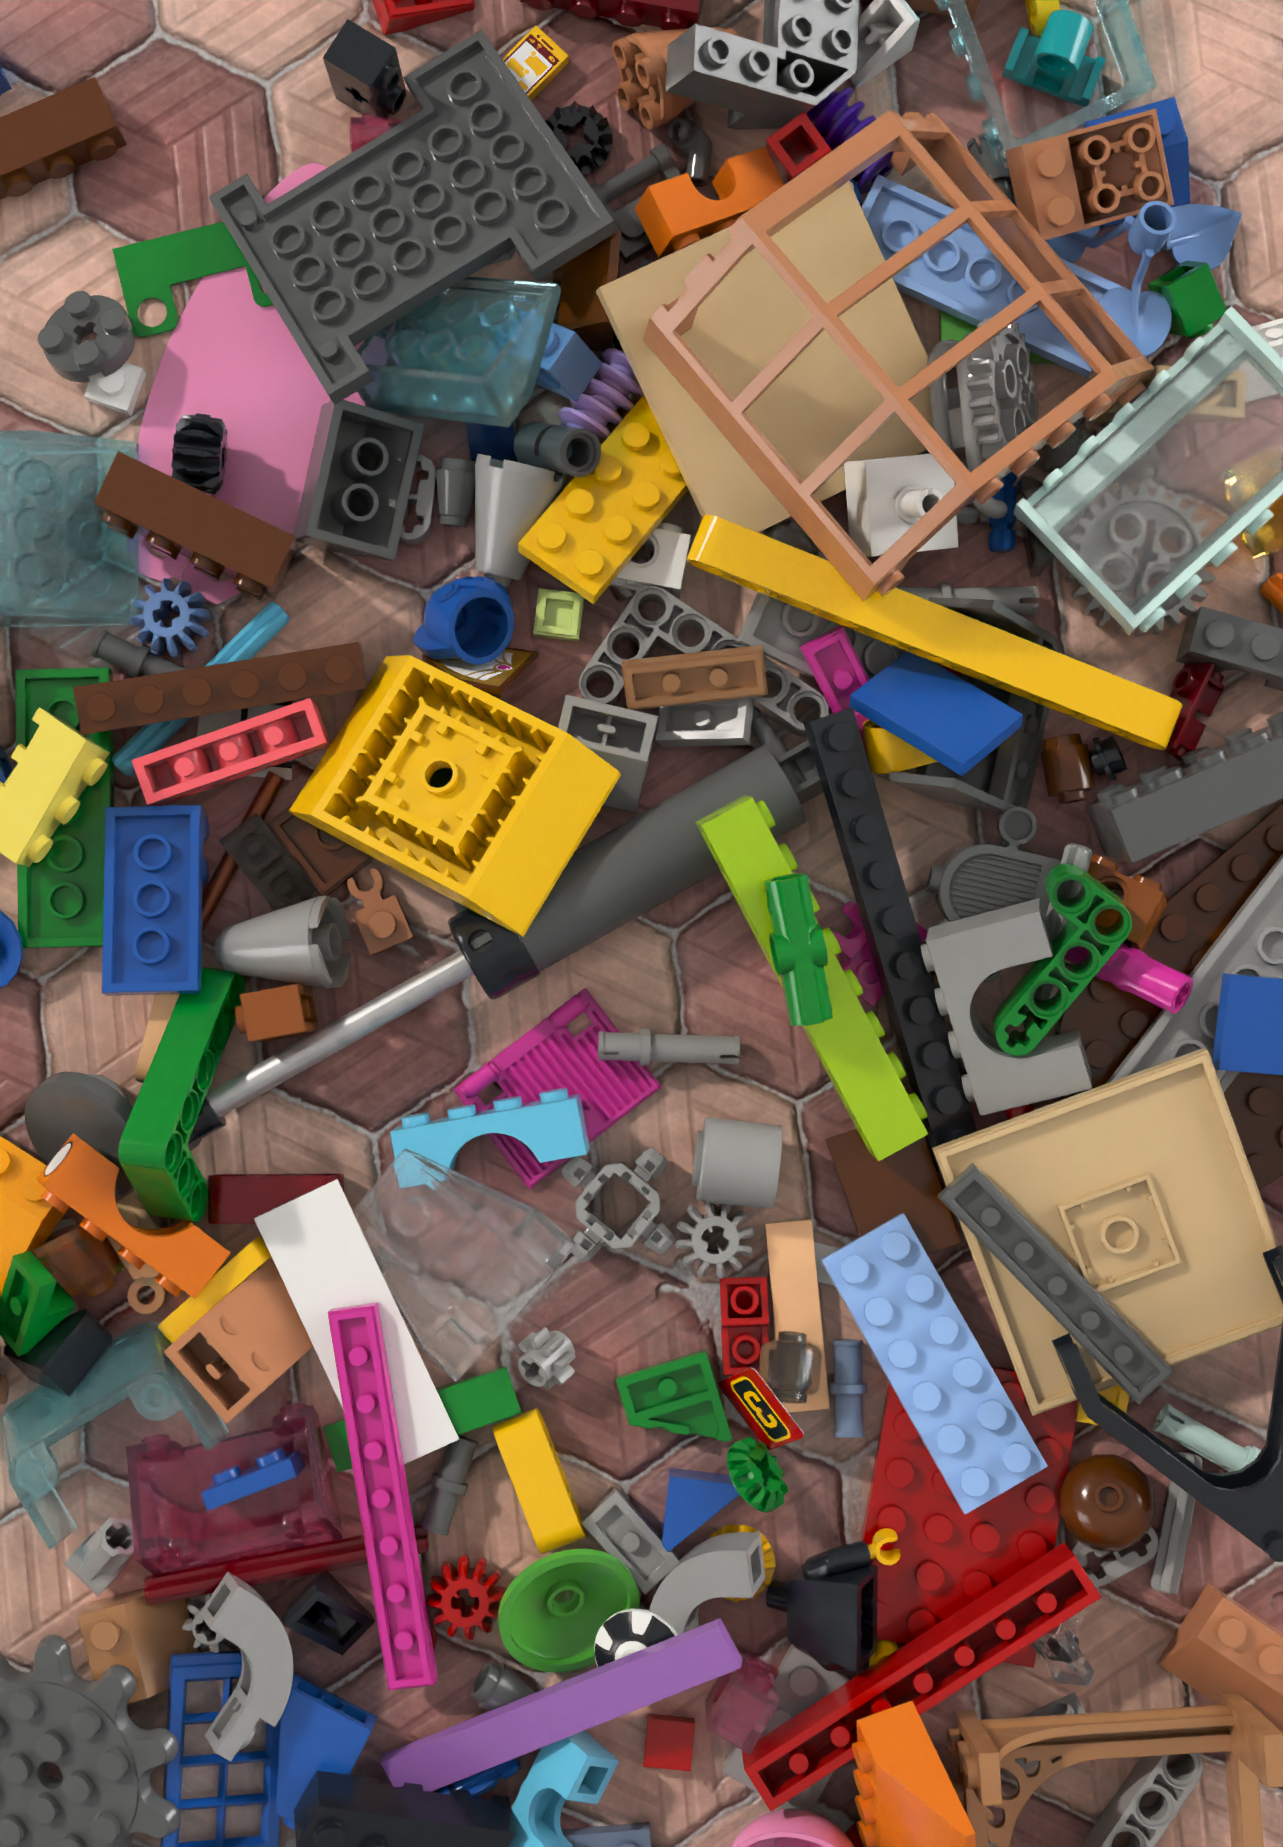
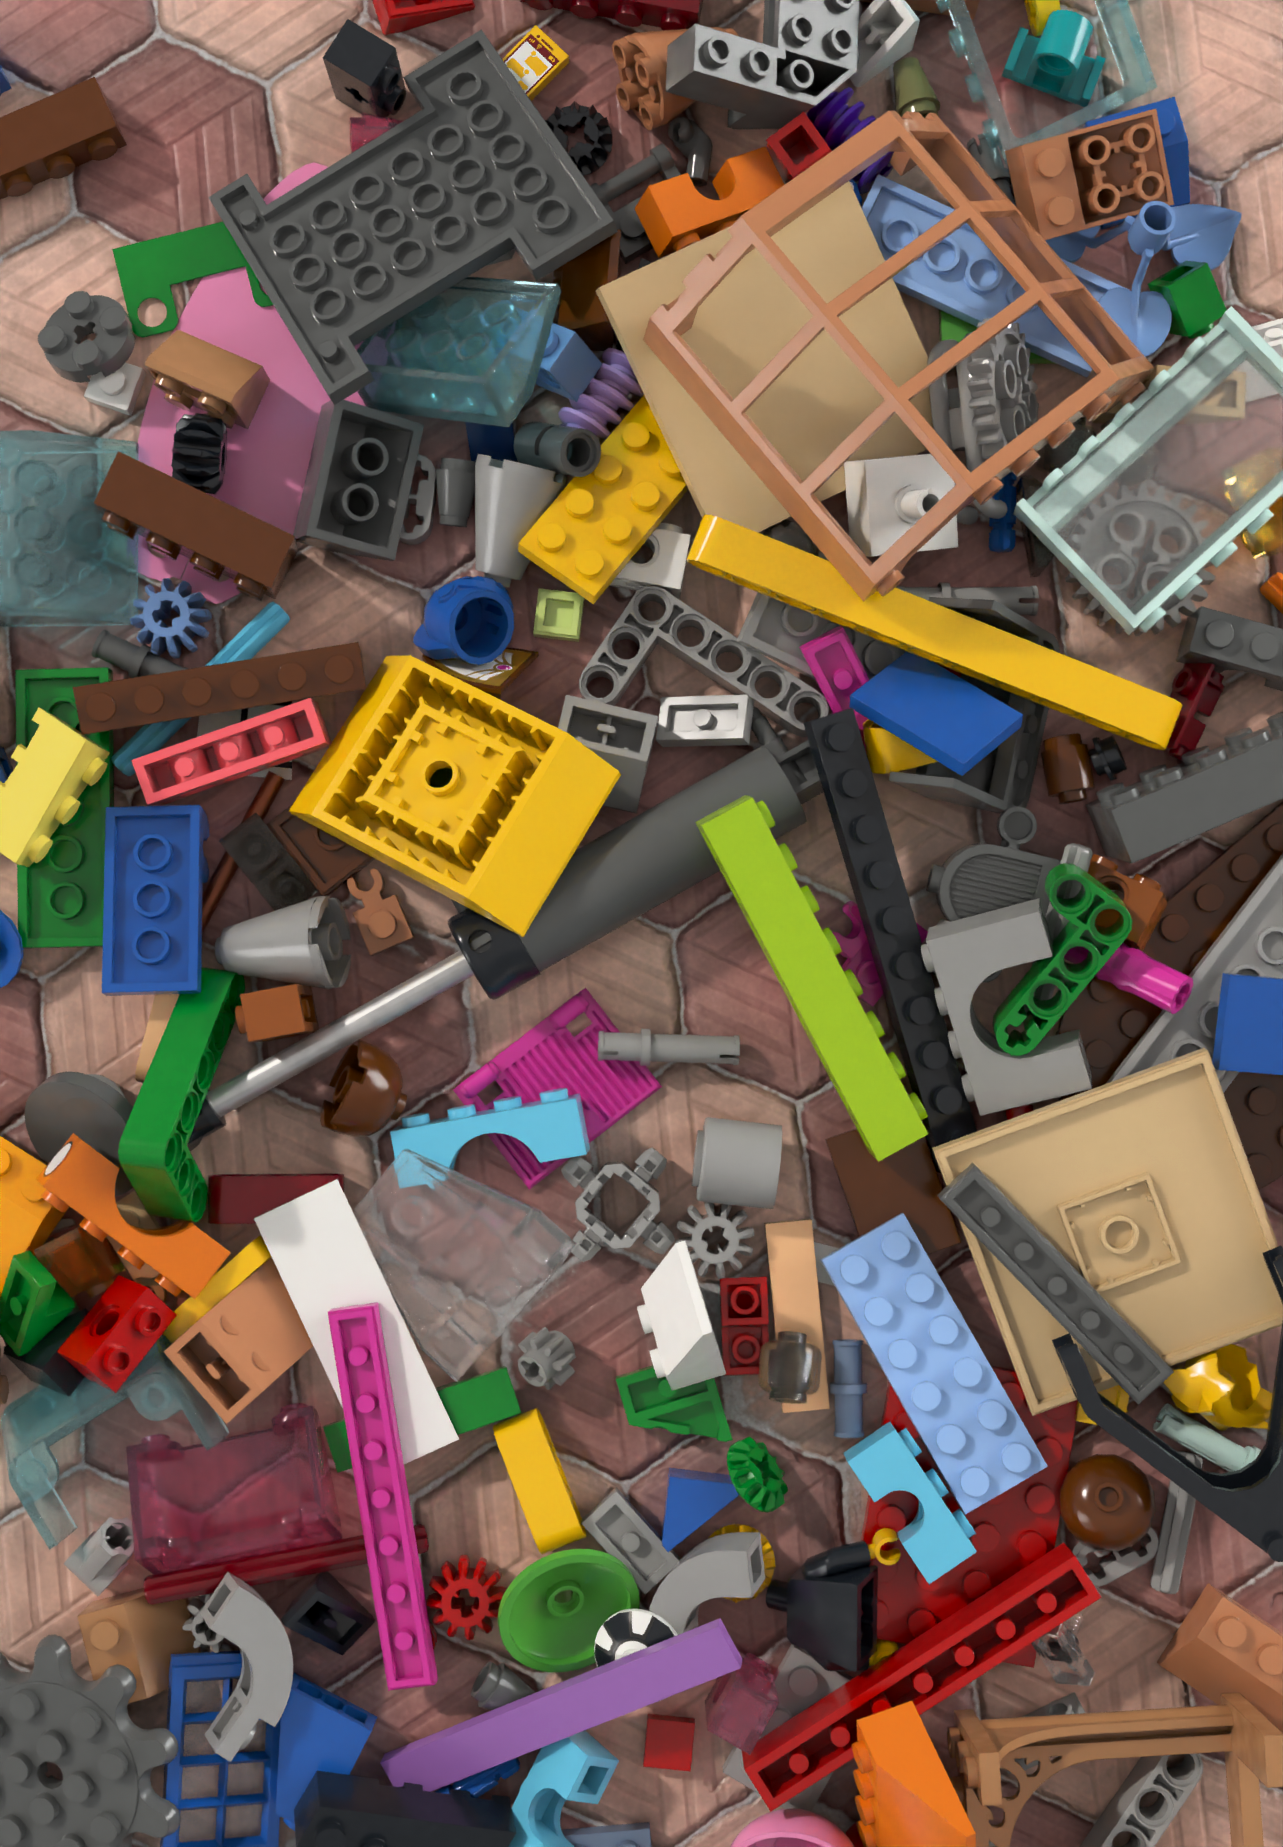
(117, 1333): none -> red brick
(208, 378): none -> medium nougat slope
(235, 1484): blue plate -> none
(364, 1092): none -> reddish brown cylinder
(448, 1485): dark grey pin -> none
(679, 1322): none -> white slope
(694, 677): medium nougat tile -> none
(760, 1409): sticker -> none
(798, 949): green piece -> none
(913, 89): none -> olive cone
(935, 1536): none -> medium azure arch
(1222, 1389): none -> yellow hair

